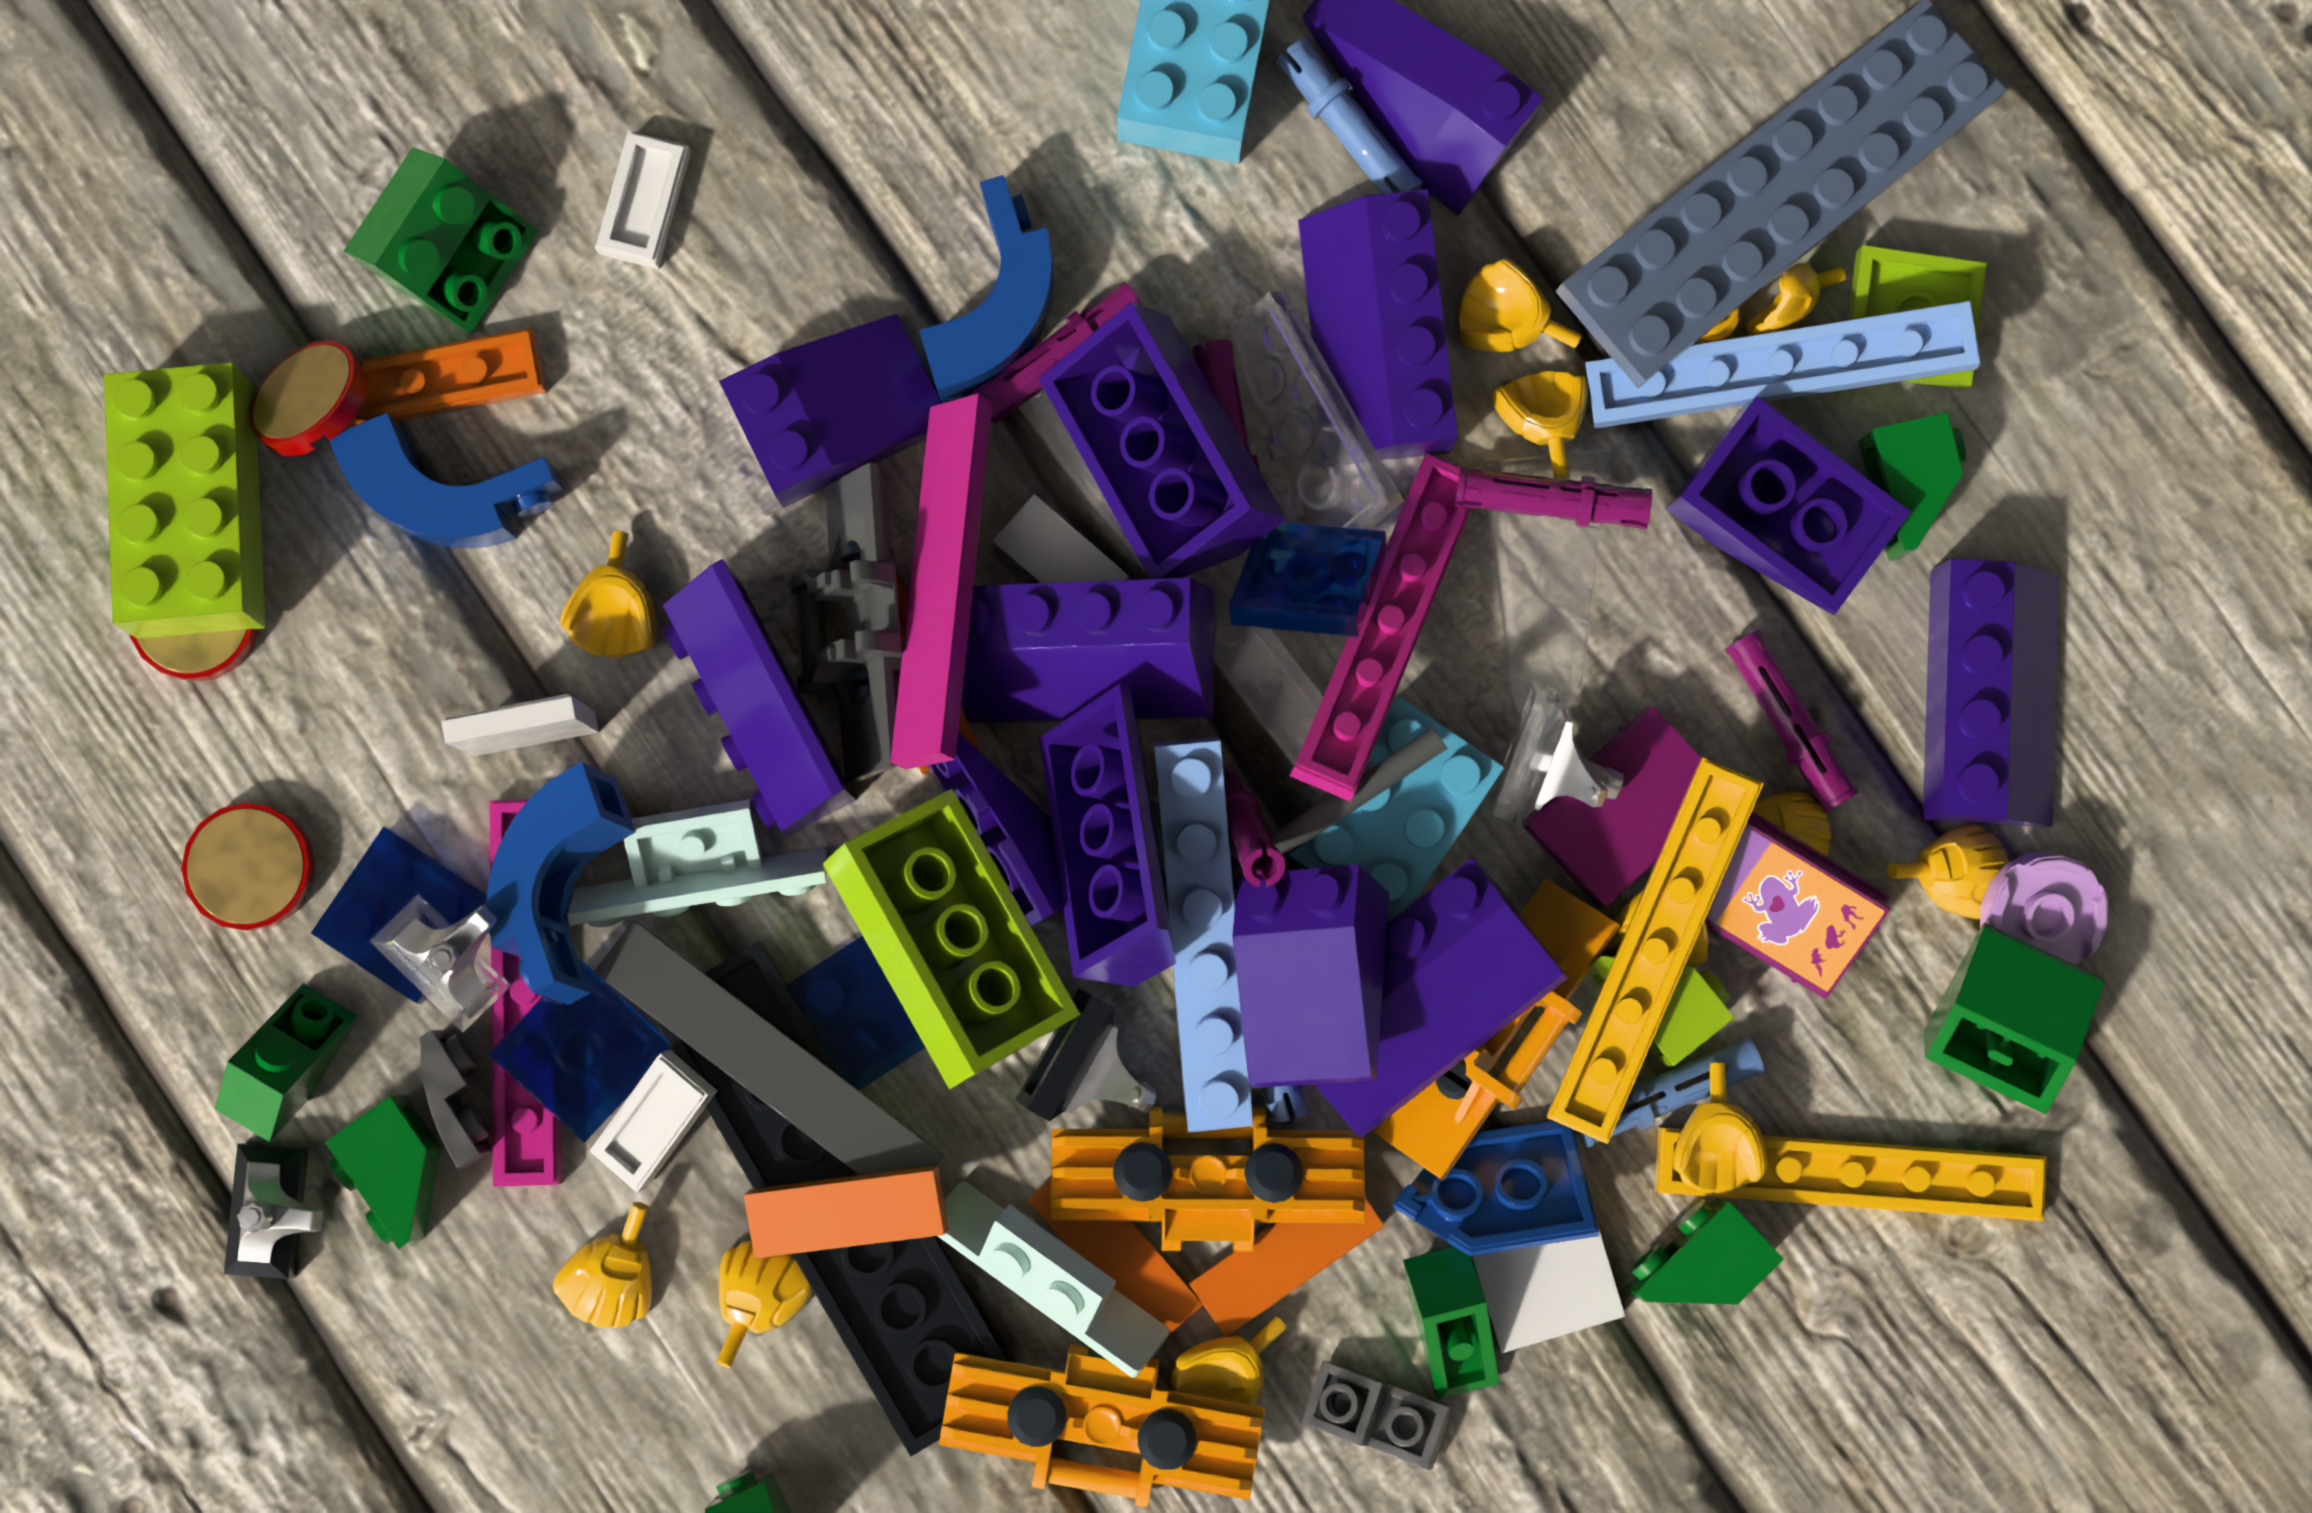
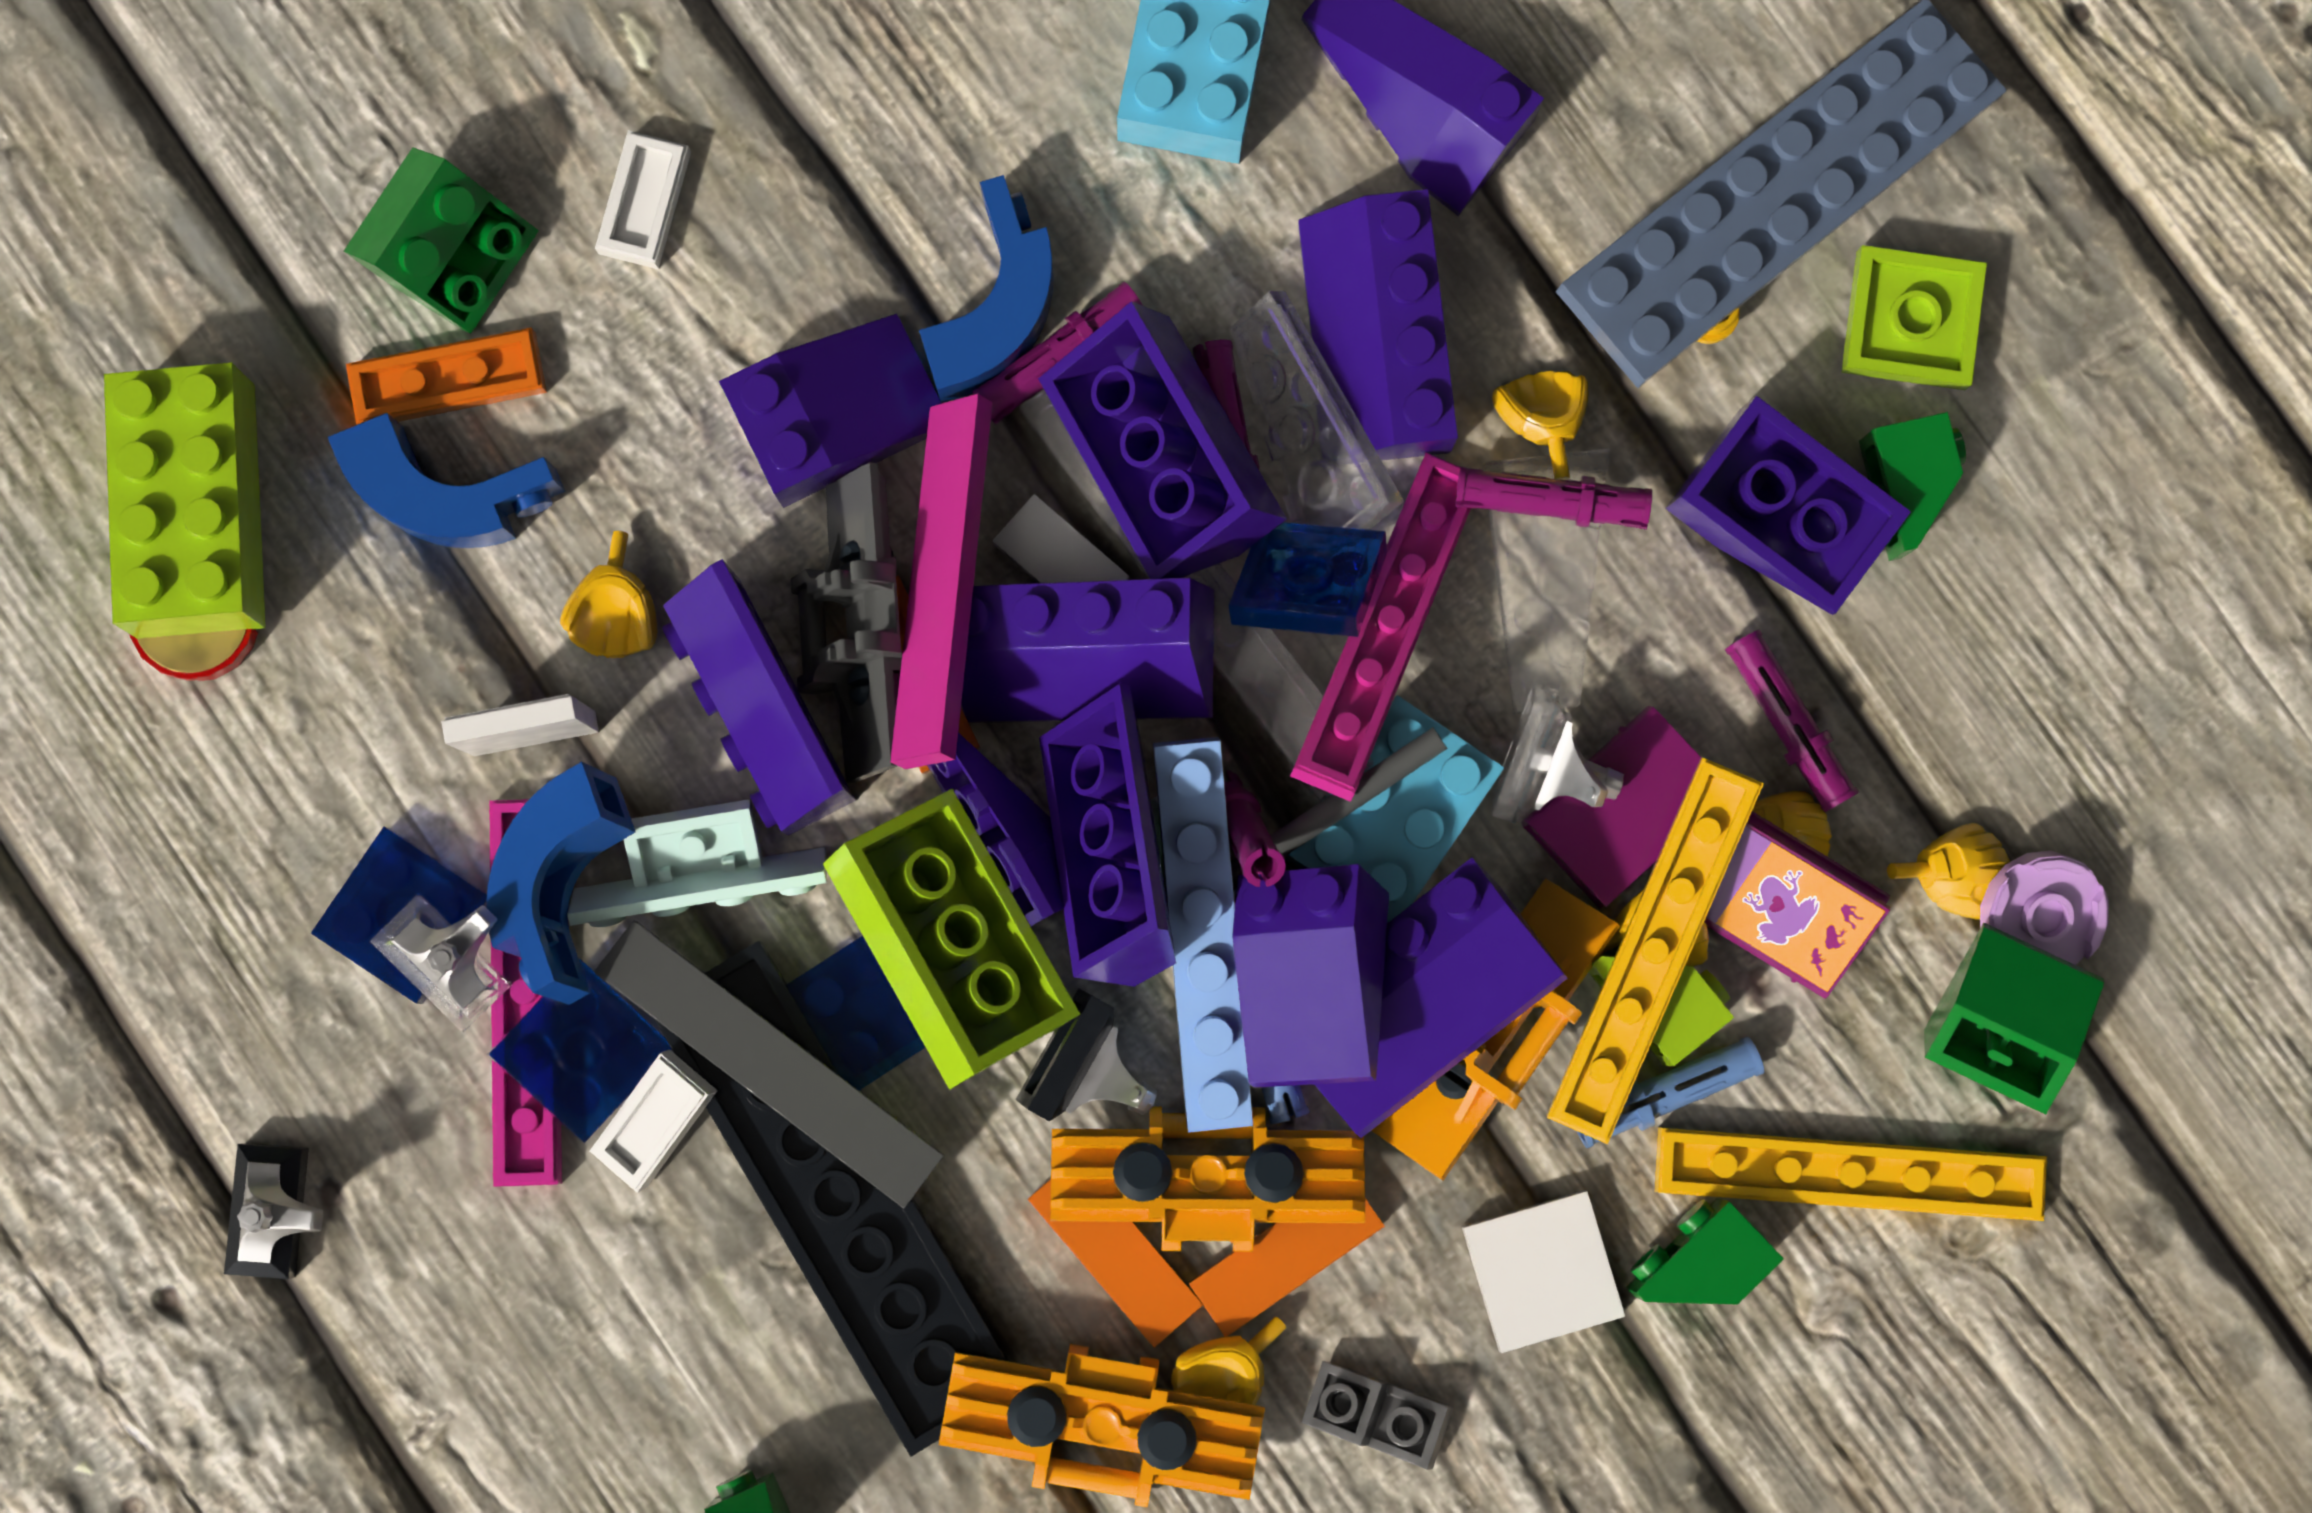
(248, 867): pearl gold tile -> none
(283, 1062): green slope -> none
(308, 397): pearl gold tile -> none
(392, 1165): green slope -> none
(446, 1077): flat silver slope -> none
(609, 1277): yellow piece -> none
(757, 1295): yellow piece -> none
(846, 1211): orange tile -> none
(1052, 1278): light aqua bracket -> none
(1332, 102): medium blue pin -> none
(1452, 1321): green slope -> none
(1506, 311): yellow piece -> none
(1507, 1192): blue tile -> none
(1719, 1143): yellow piece -> none
(1790, 365): light blue plate -> none
(1797, 297): yellow piece -> none
(1991, 694): dark purple slope -> none

